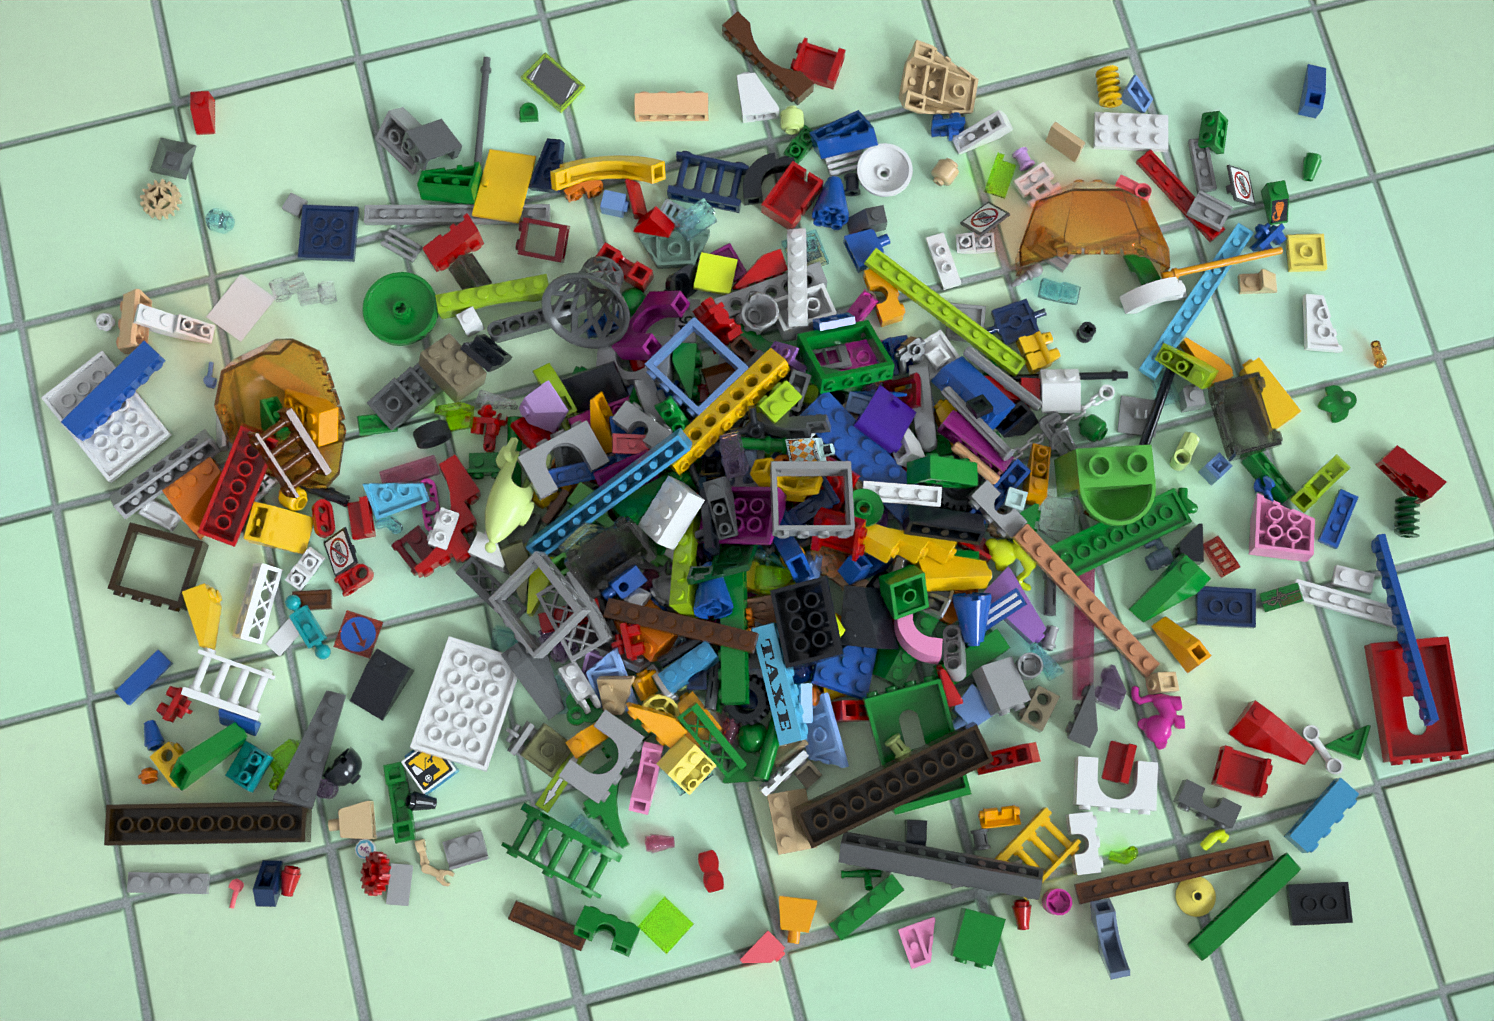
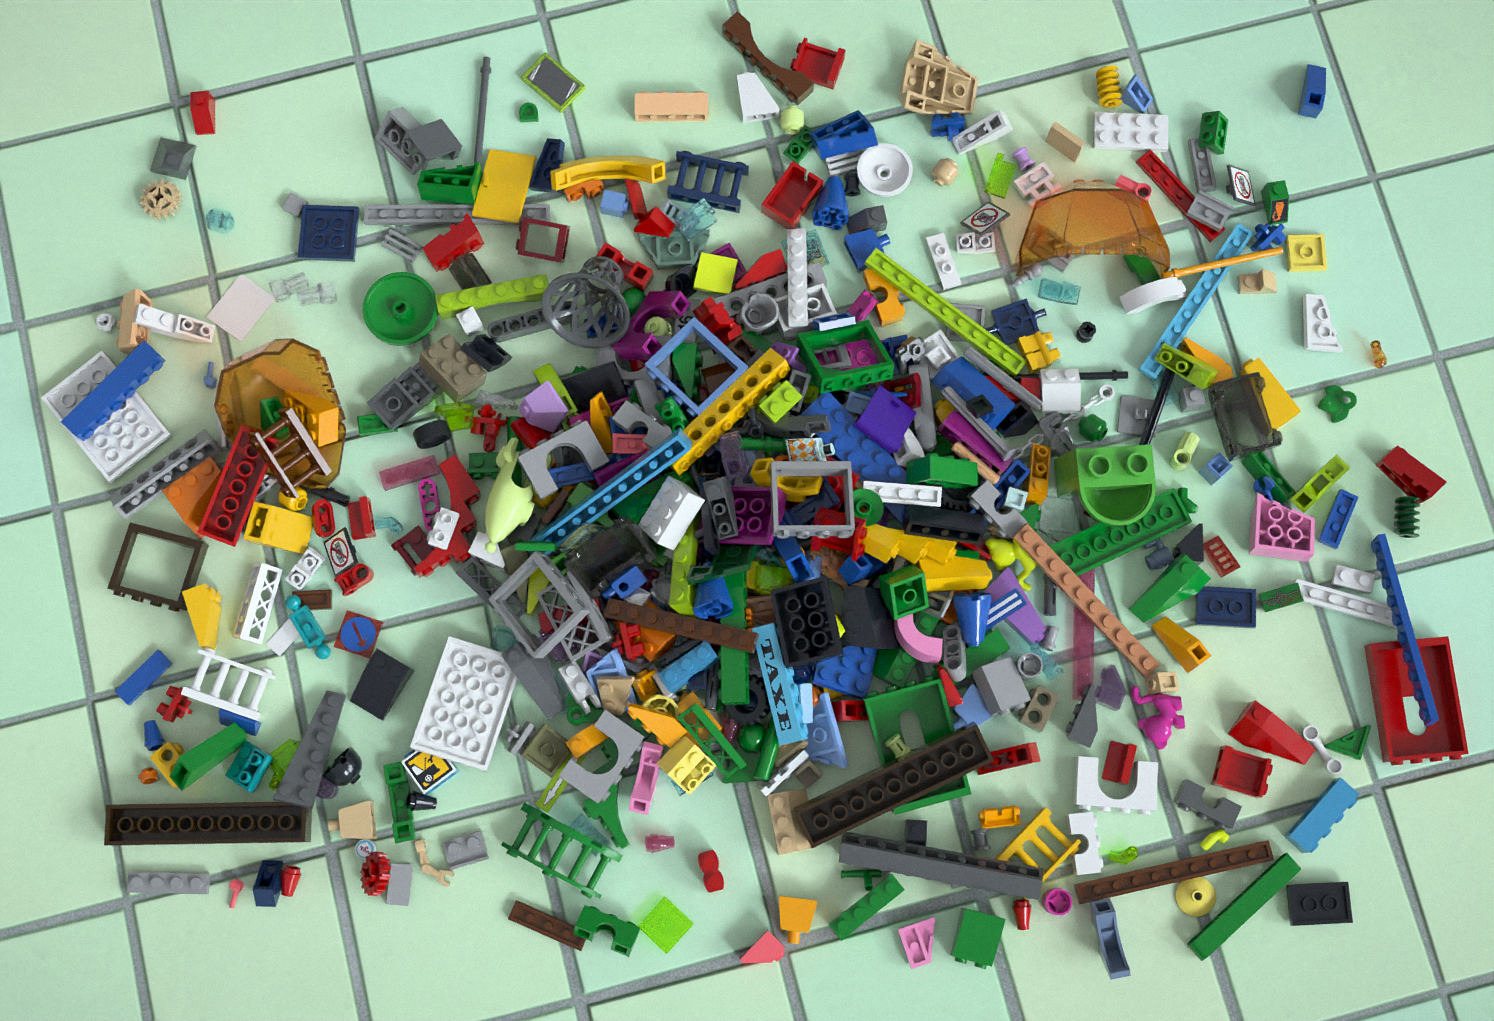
(160, 515): white tile -> none
(394, 497): medium azure wing -> none
(536, 546): none -> green tile
(658, 327): none -> yellowish green head
(759, 172): black arch -> none
(1310, 166): green cone -> none

